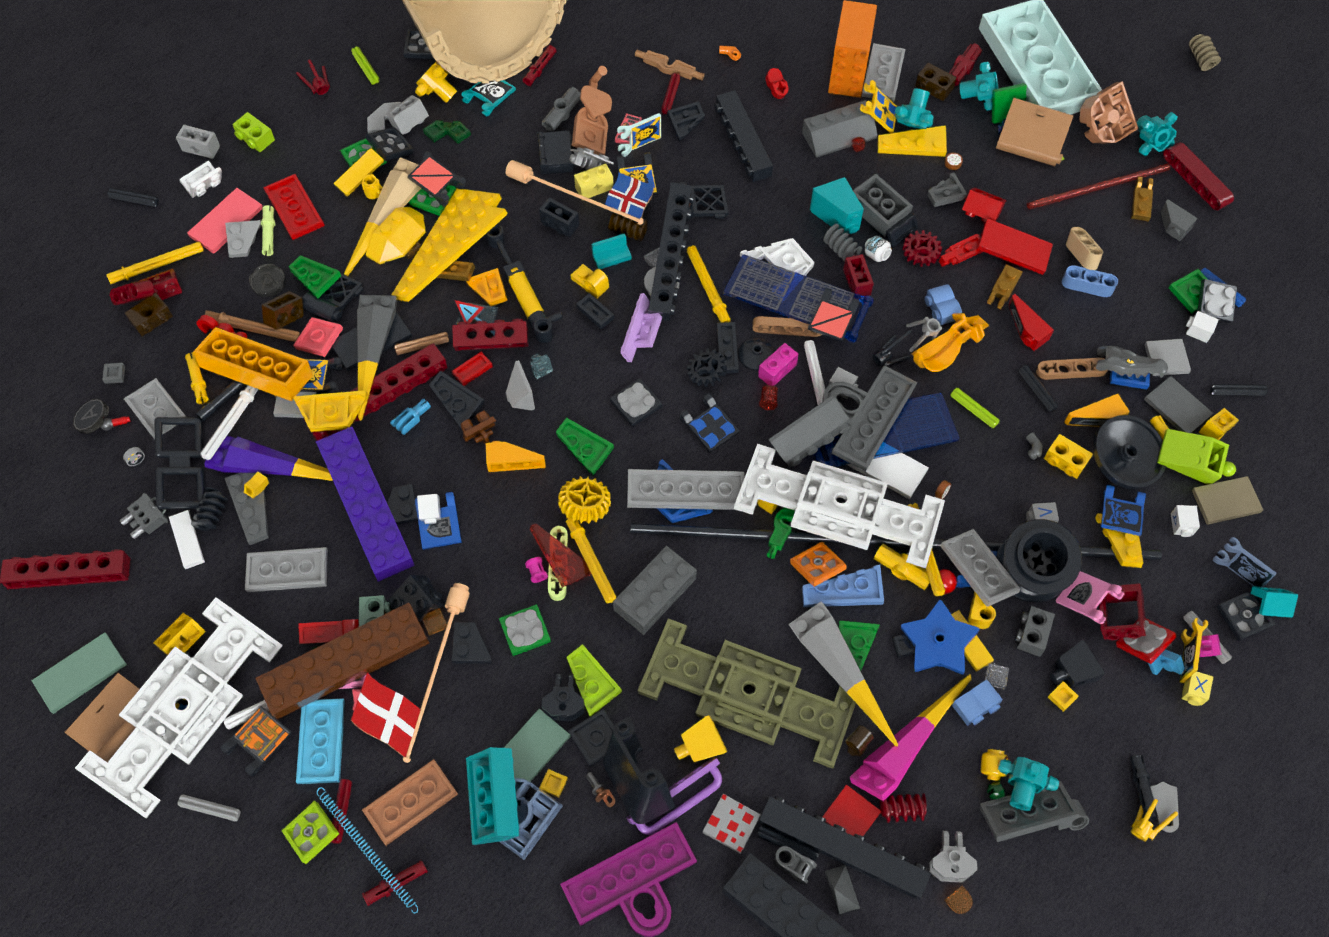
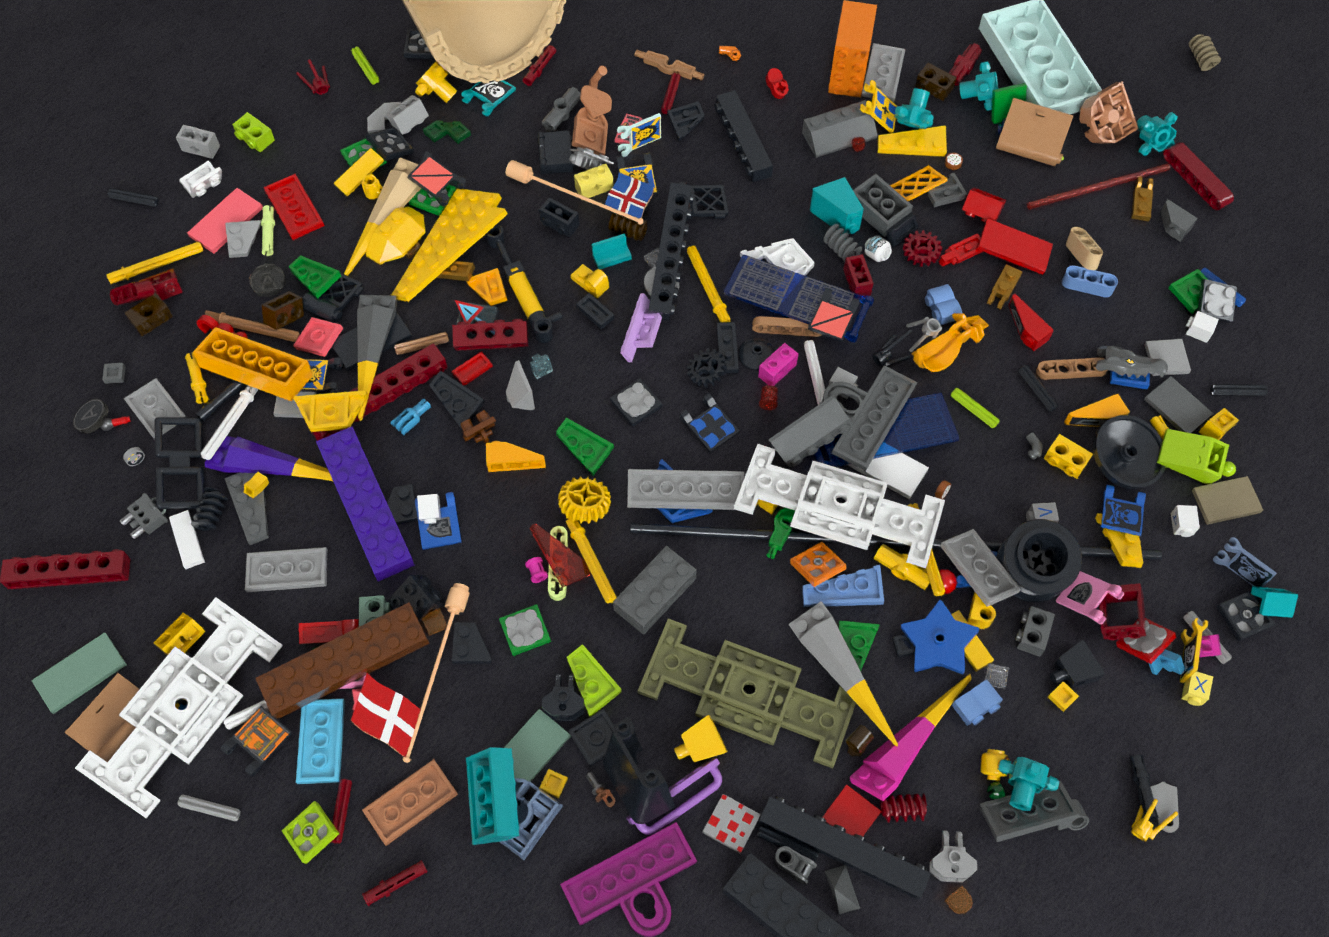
(364, 845): medium azure piece -> none
(917, 192): none -> light orange window

